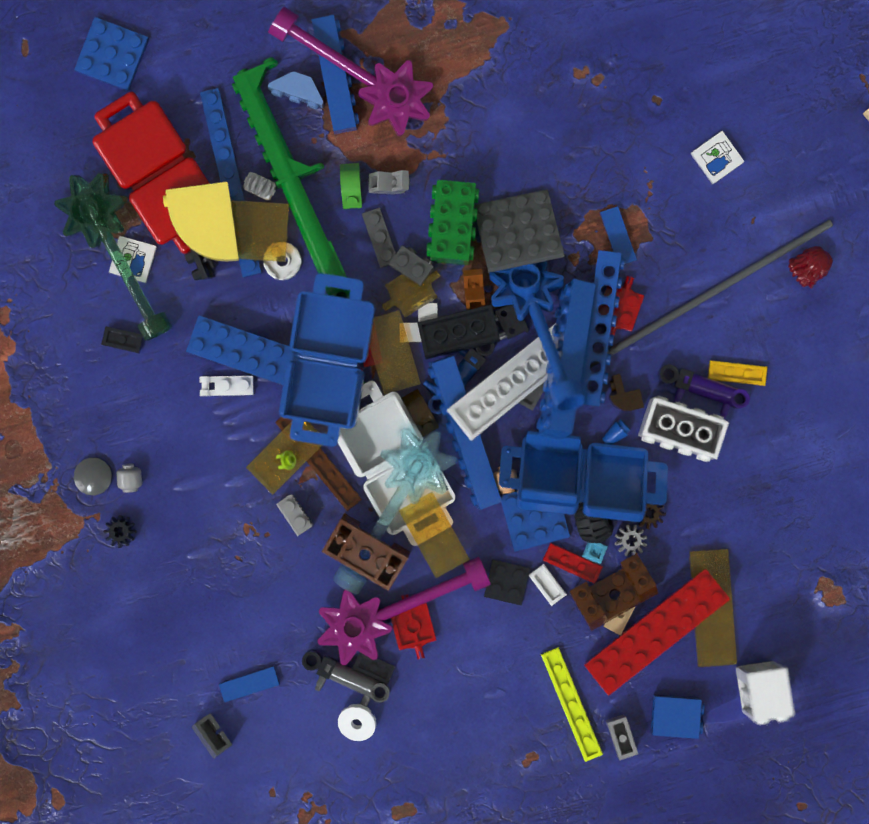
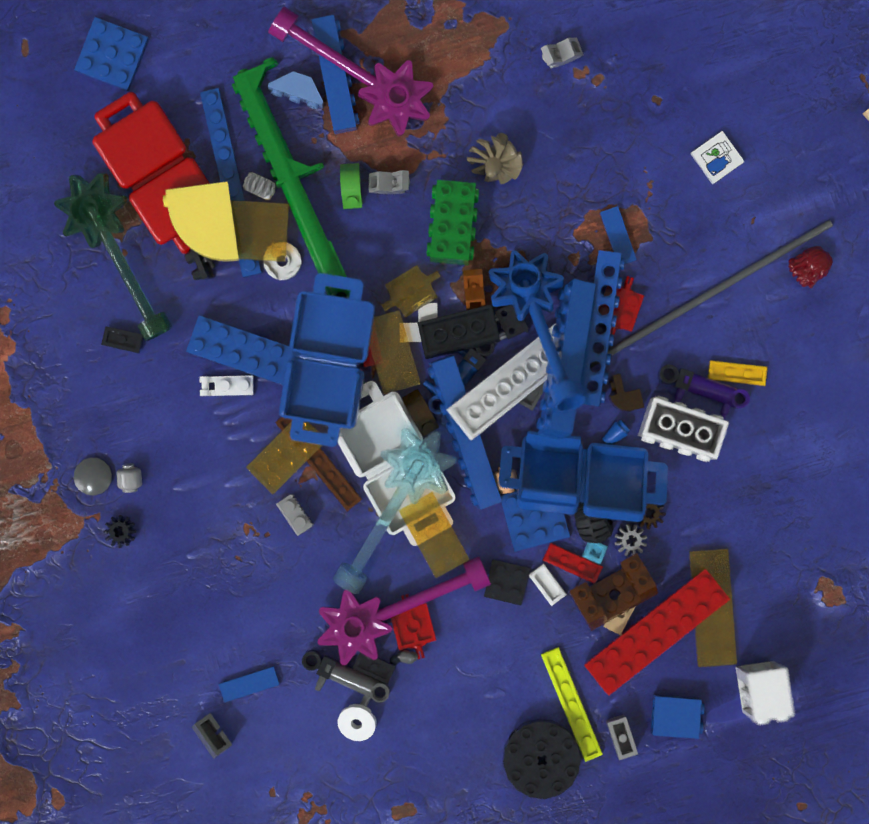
(138, 256): white tile -> none
(288, 460): lime plate -> none
(379, 236): dark grey plate -> none
(384, 561): reddish brown plate -> none
(404, 656): none -> dark grey arm
(411, 265): dark grey bracket -> none
(500, 160): none -> dark tan piece
(518, 231): dark grey plate -> none
(541, 778): none -> black brick
(562, 52): none -> light grey brick

